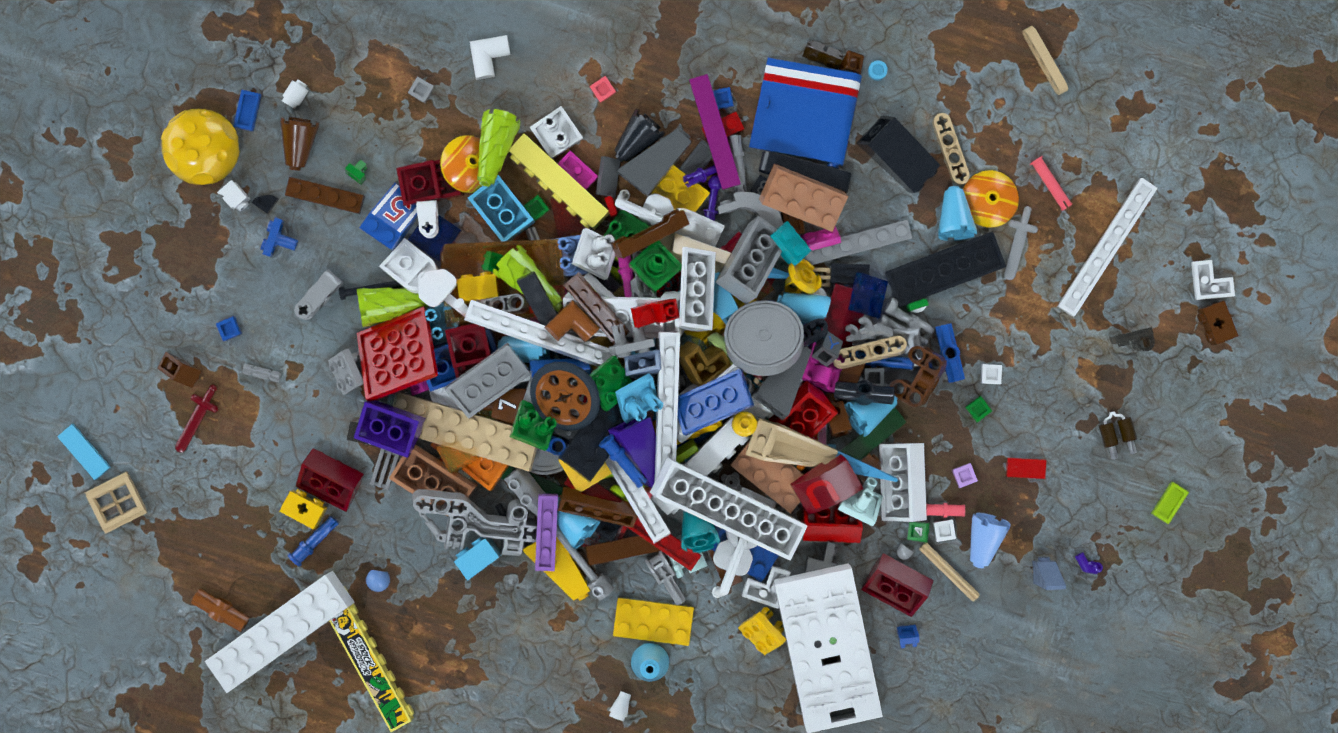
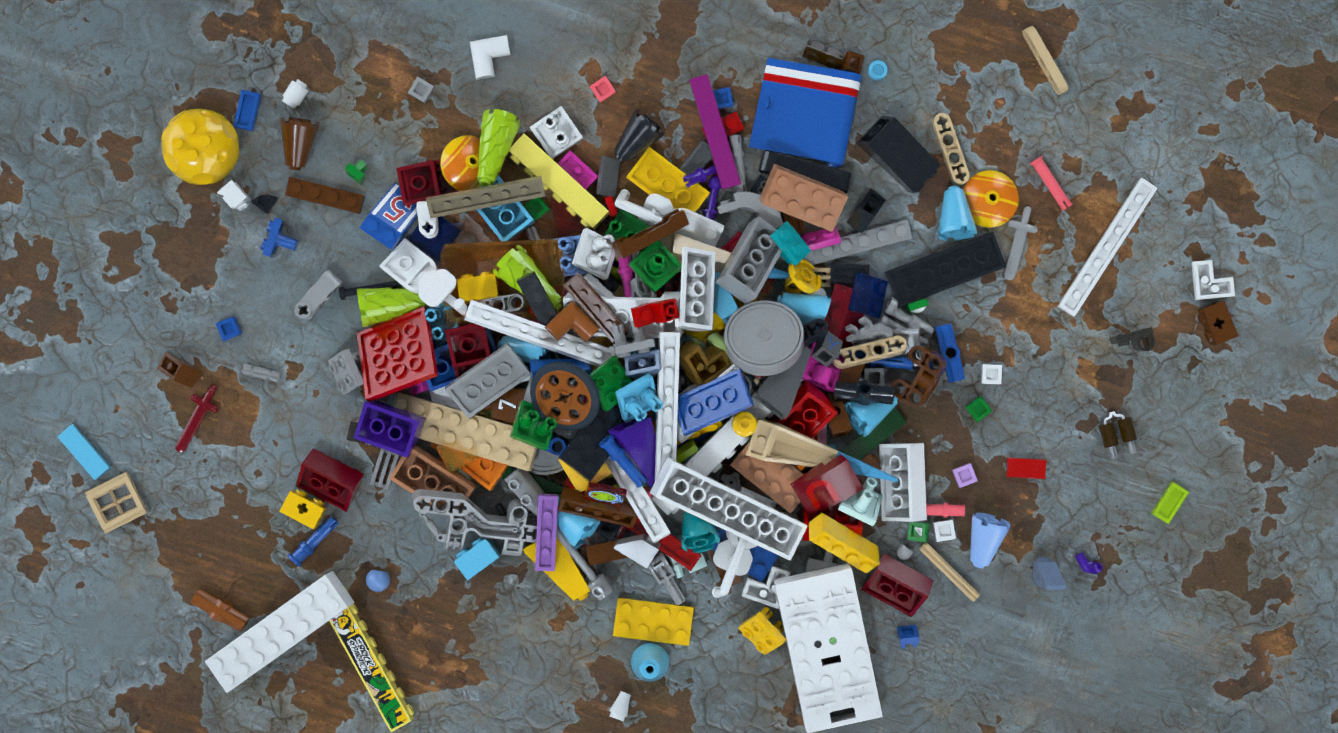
(485, 197): none -> dark tan plate
(491, 261): green tile -> none
(605, 493): none -> tile
(638, 548): none -> slope
(653, 164): dark grey slope -> none
(843, 543): none -> yellow brick
(866, 211): none -> black slope

